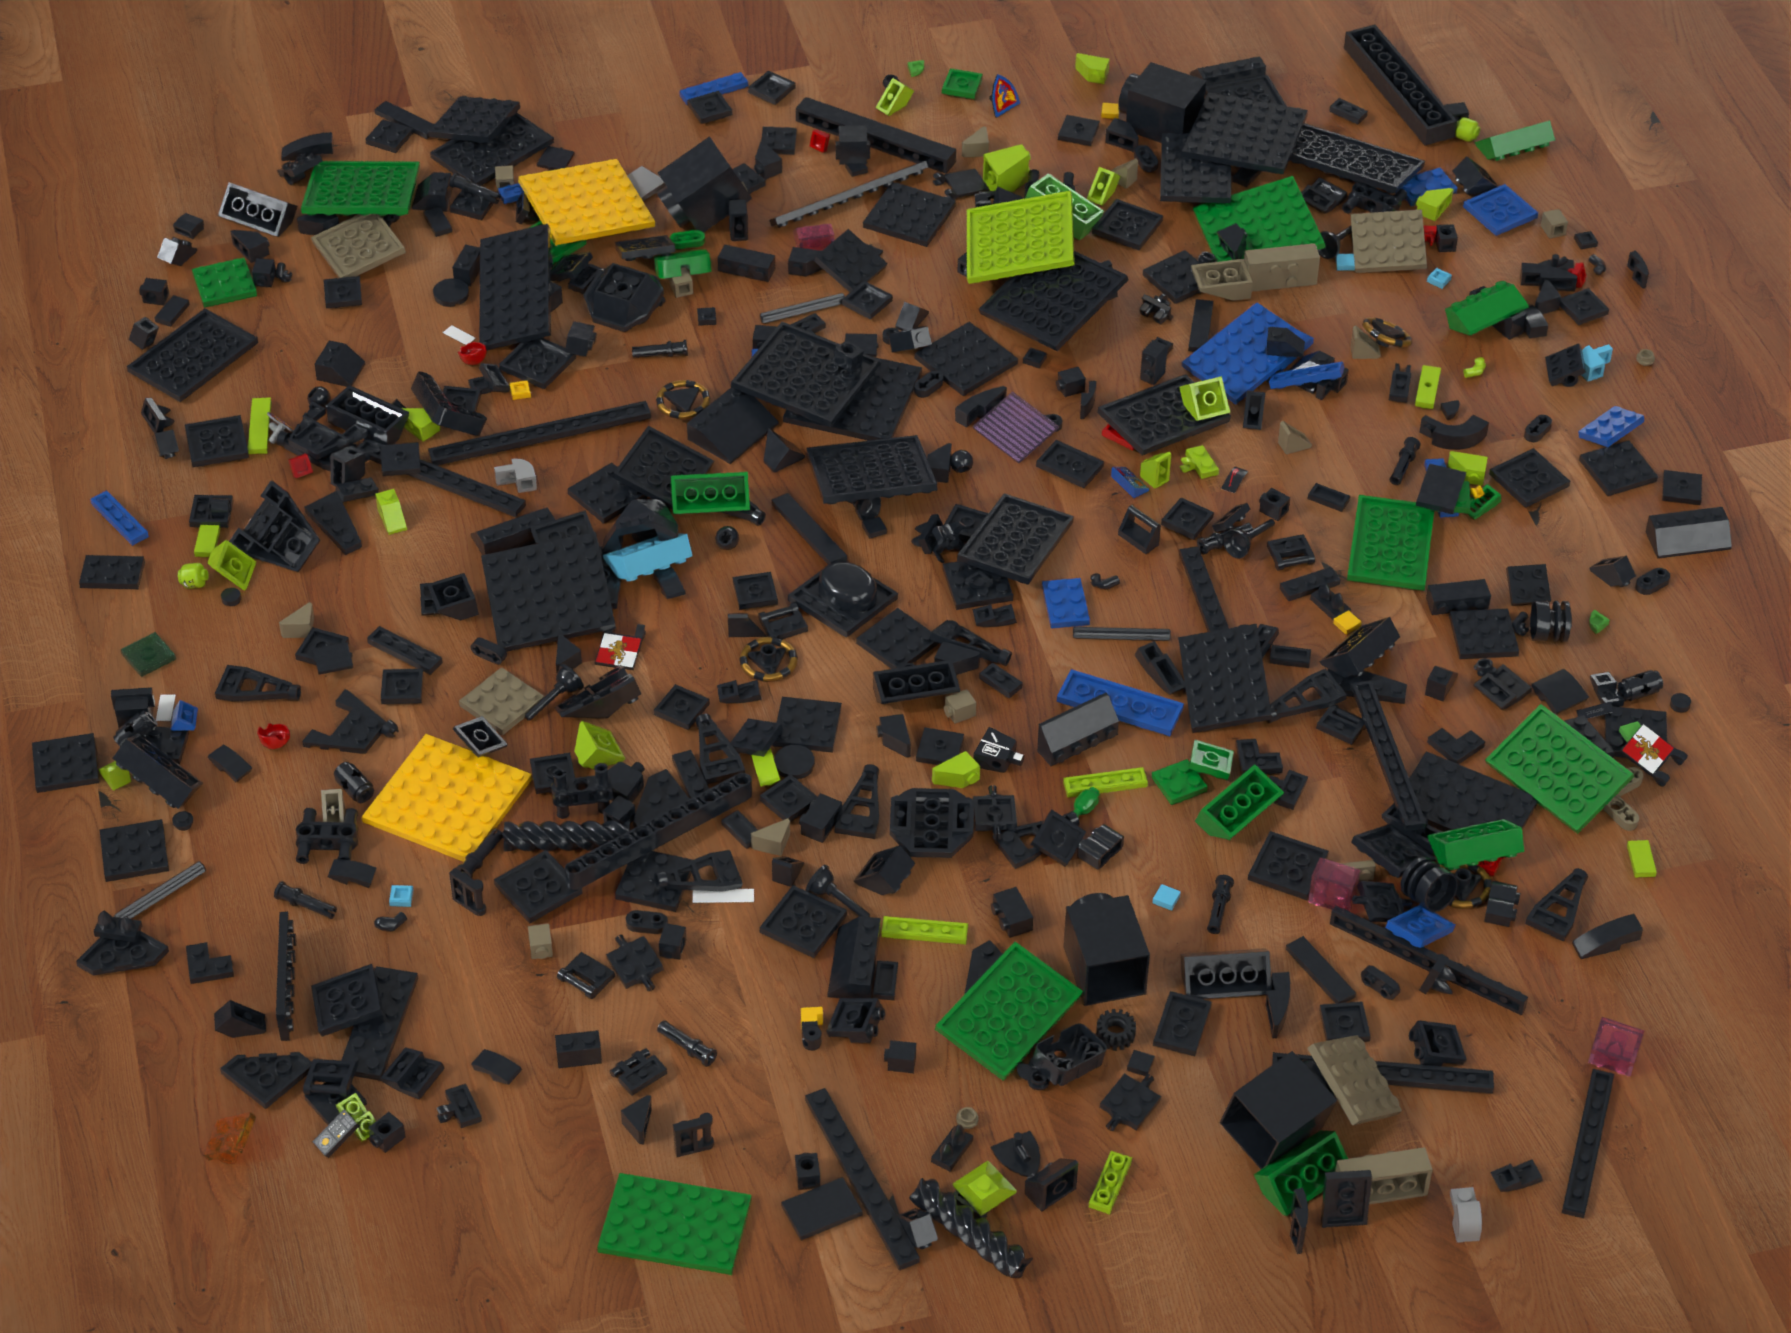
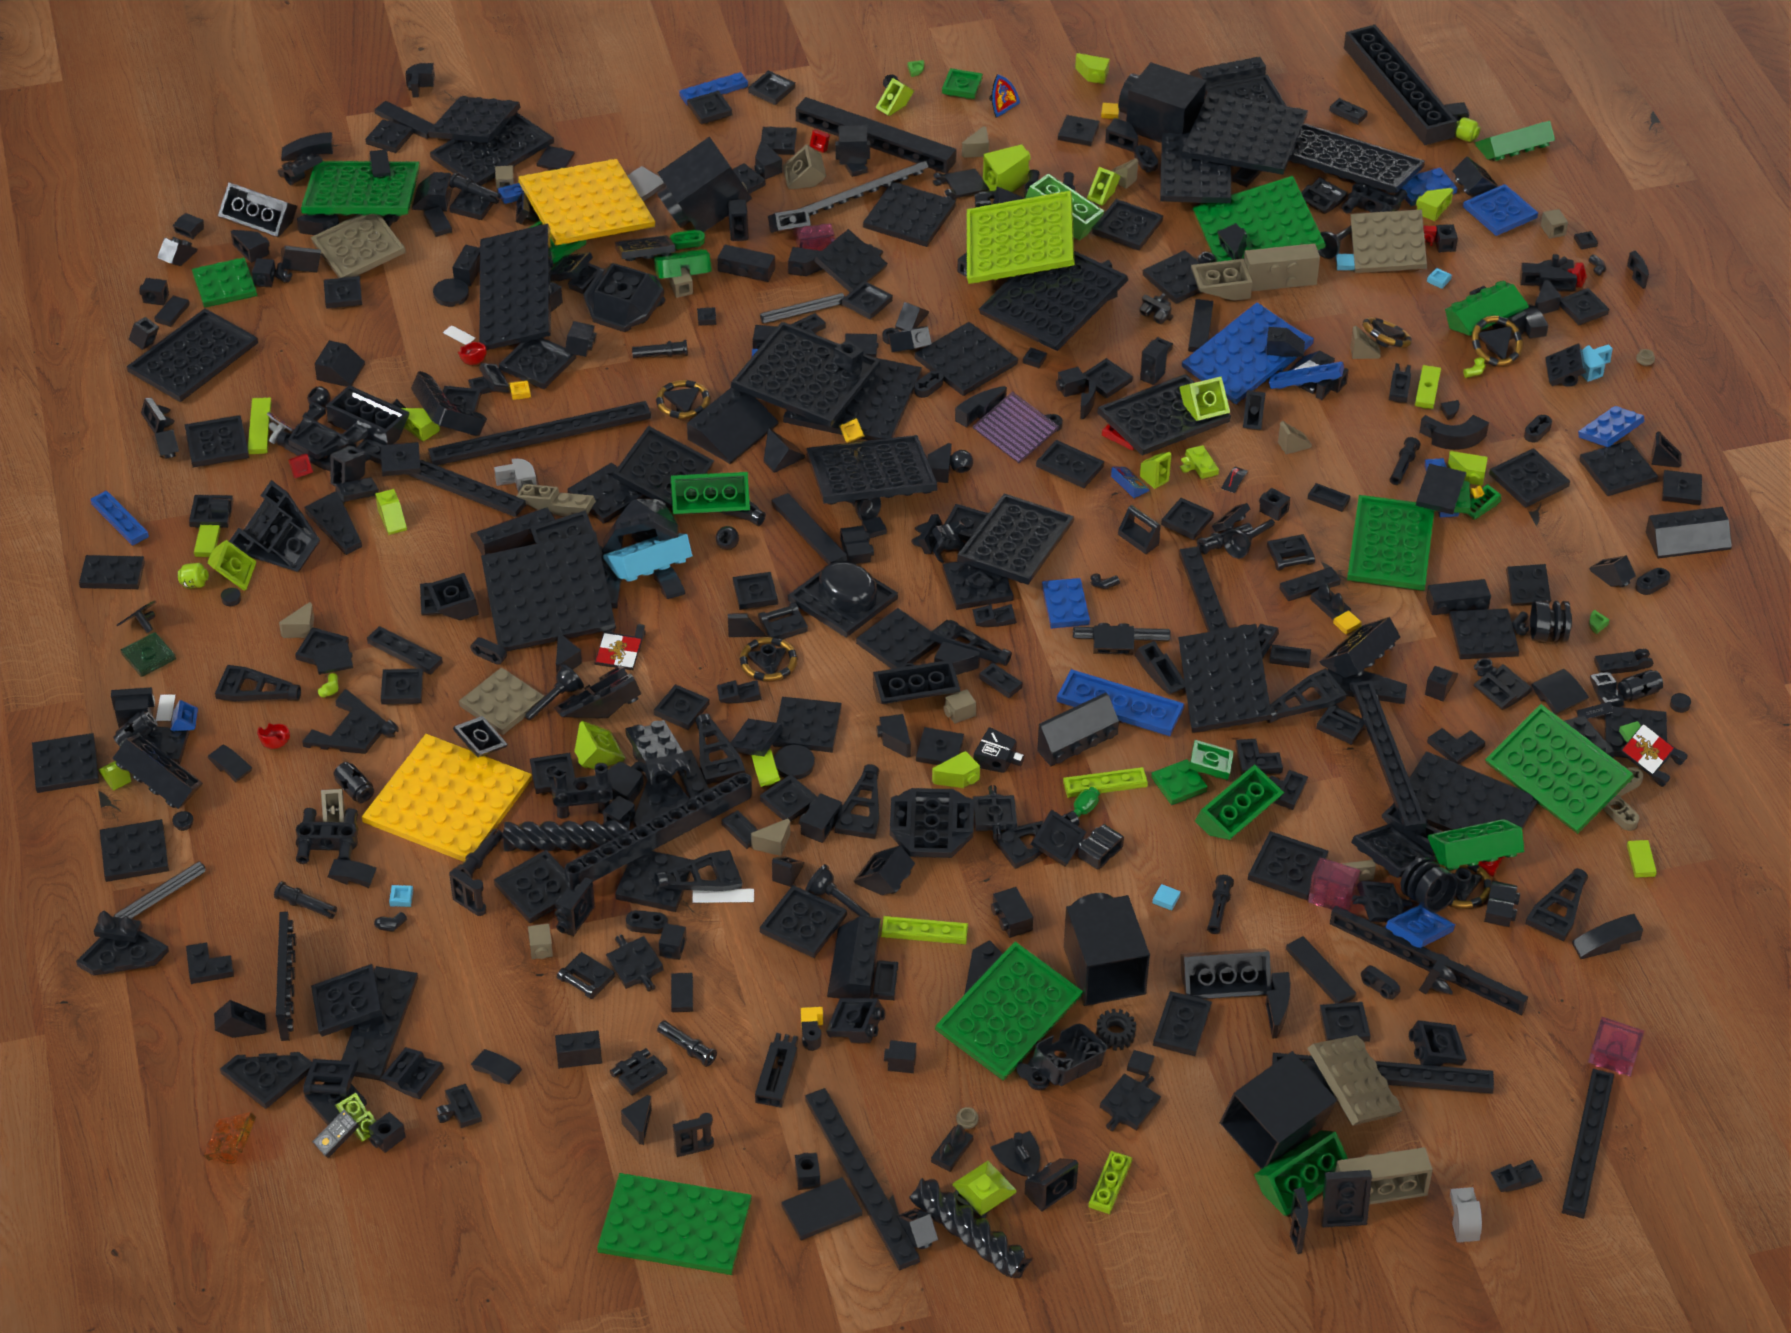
(143, 618): none -> black shield
(300, 258): none -> black slope
(329, 688): none -> lime arm
(379, 163): none -> black slope
(420, 76): none -> black brick
(558, 503): none -> dark tan slope
(575, 907): none -> black plate
(657, 750): none -> black piece
(682, 992): none -> black tile
(775, 1082): none -> black hinge
(789, 220): none -> black brick
(804, 169): none -> dark tan slope
(852, 431): none -> yellow tile
(856, 544): none -> black brick
(1109, 378): none -> black plate
(1113, 639): none -> black brick
(1497, 340): none -> black piece
(1624, 661): none -> black hinge
(1664, 452): none -> black slope

